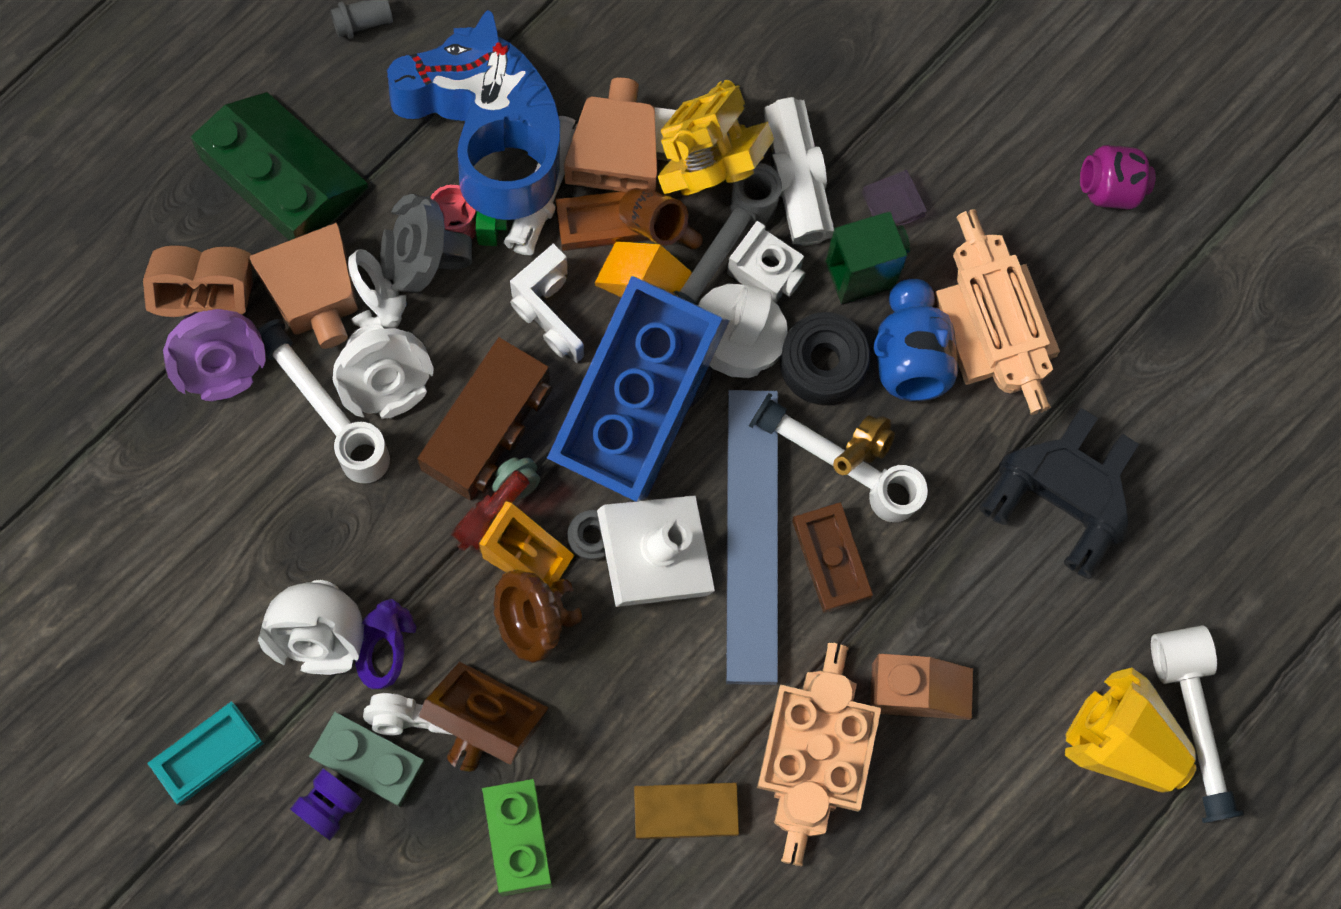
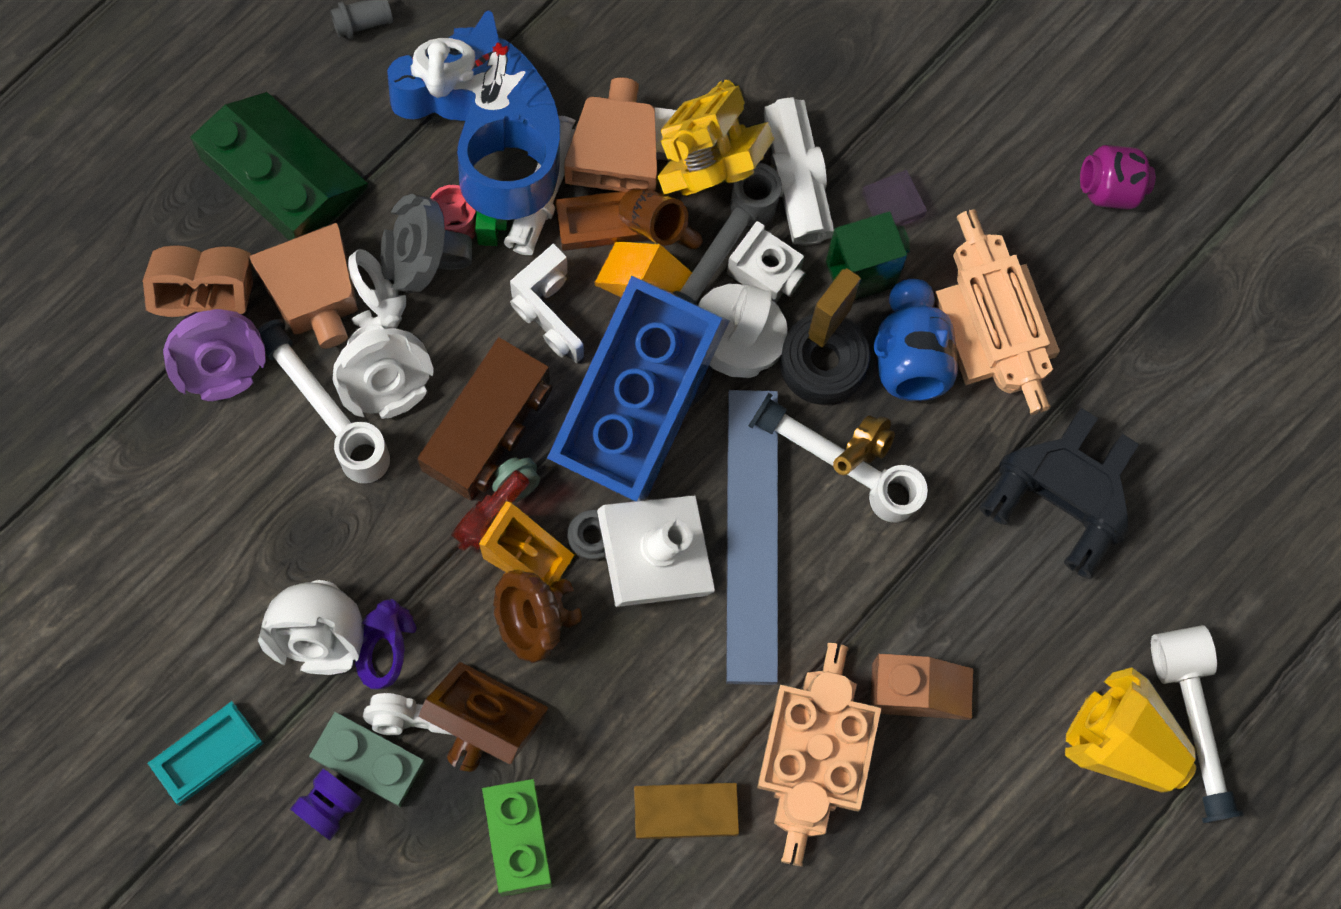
(440, 76): none -> white piece
(832, 557): reddish brown plate -> none
(833, 306): none -> pearl gold tile

